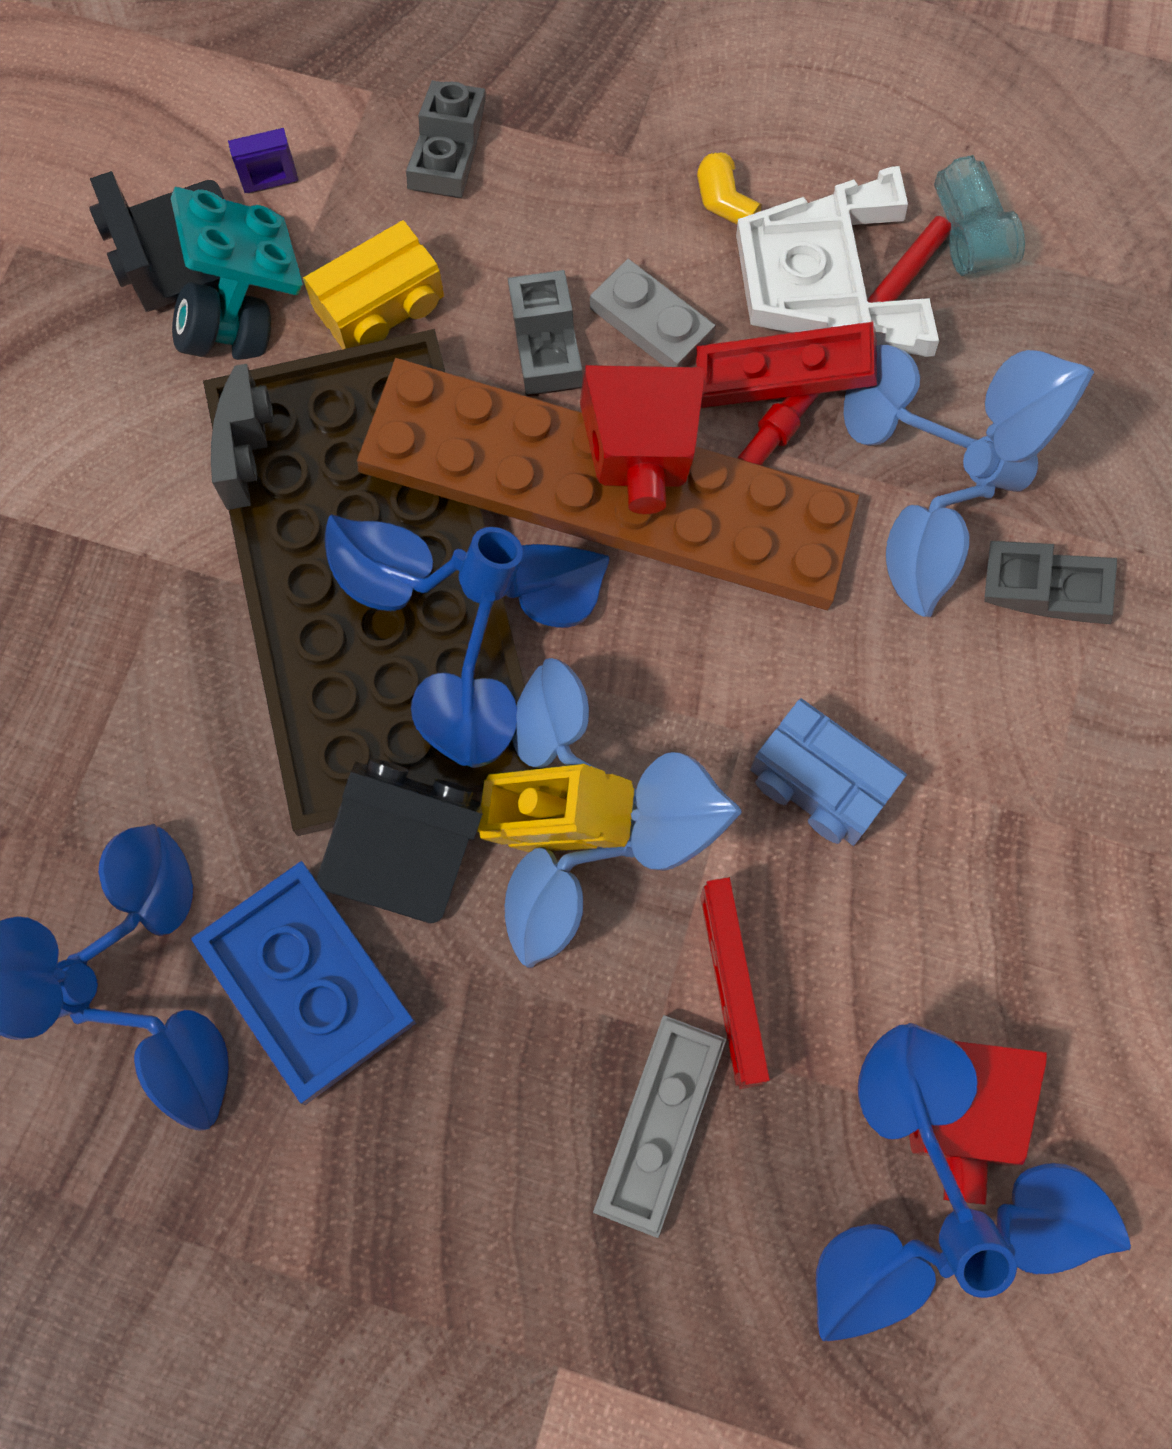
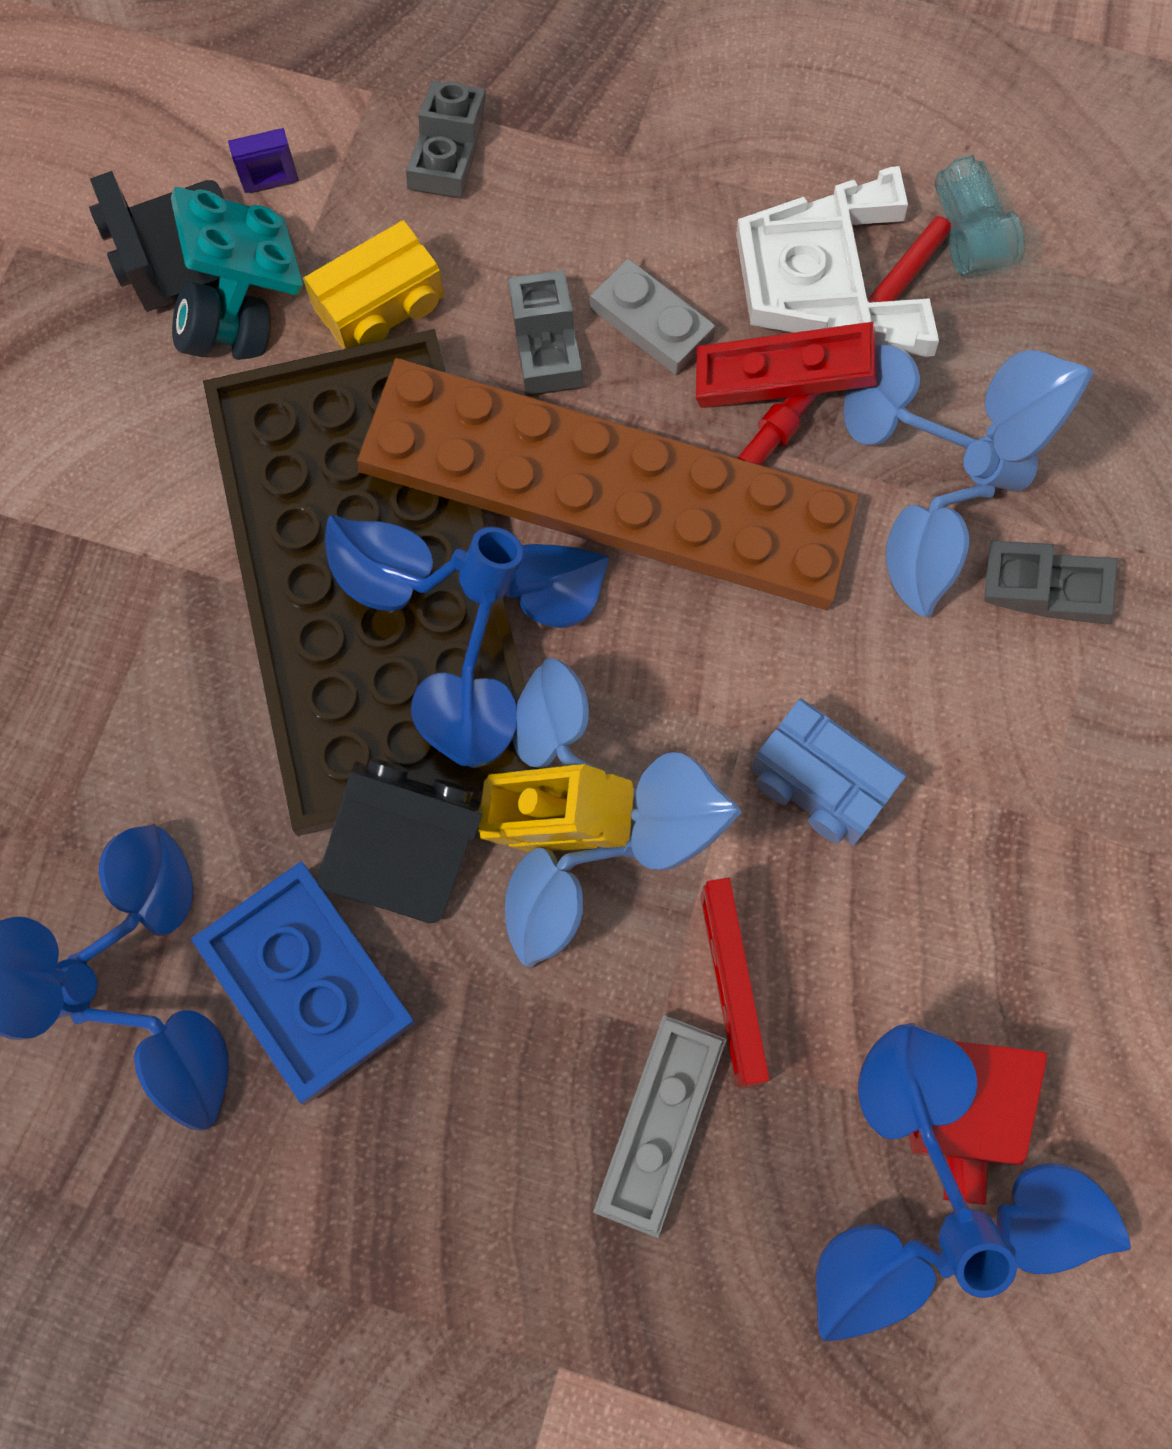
(237, 432): dark grey slope -> none
(642, 428): red torso -> none
(719, 189): yellow arm -> none

